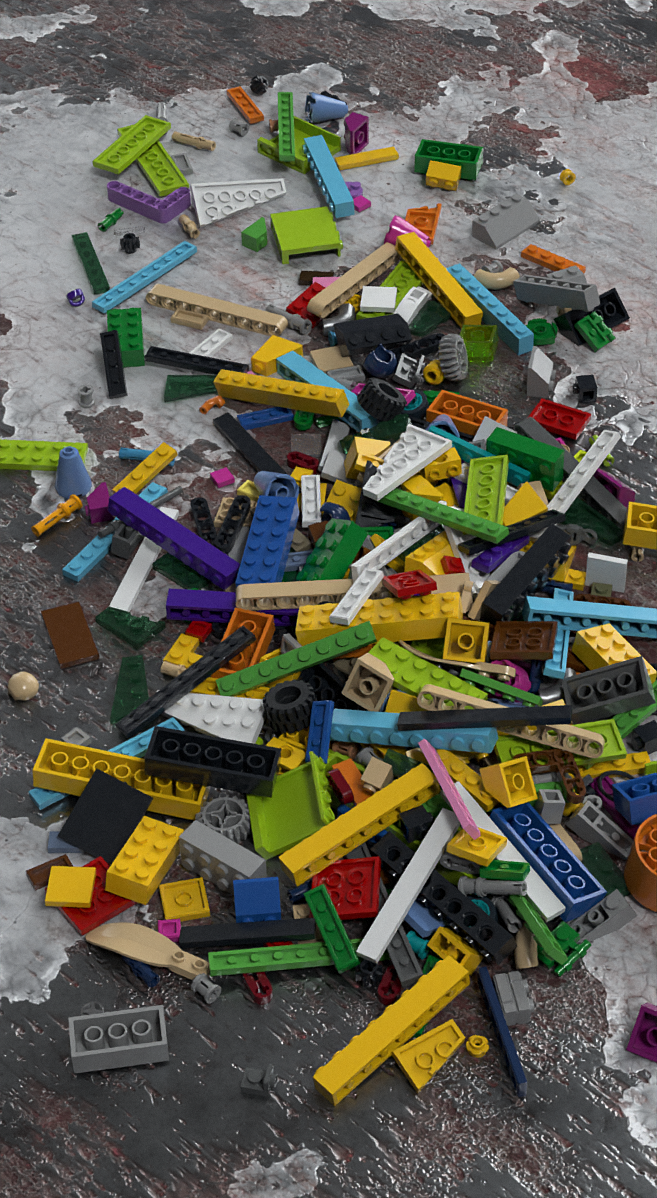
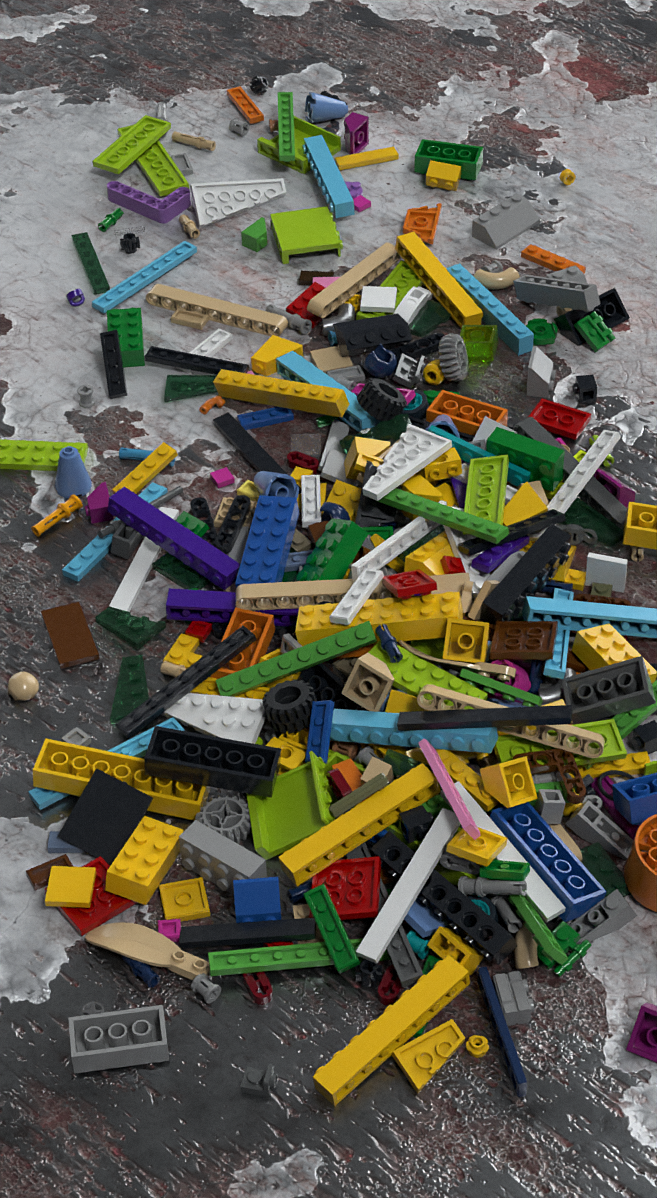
(192, 523): none -> green plate
(303, 420): green plate -> none
(358, 795): none -> olive axle
(389, 643): none -> dark blue pin
(400, 227): dark pink cone -> none

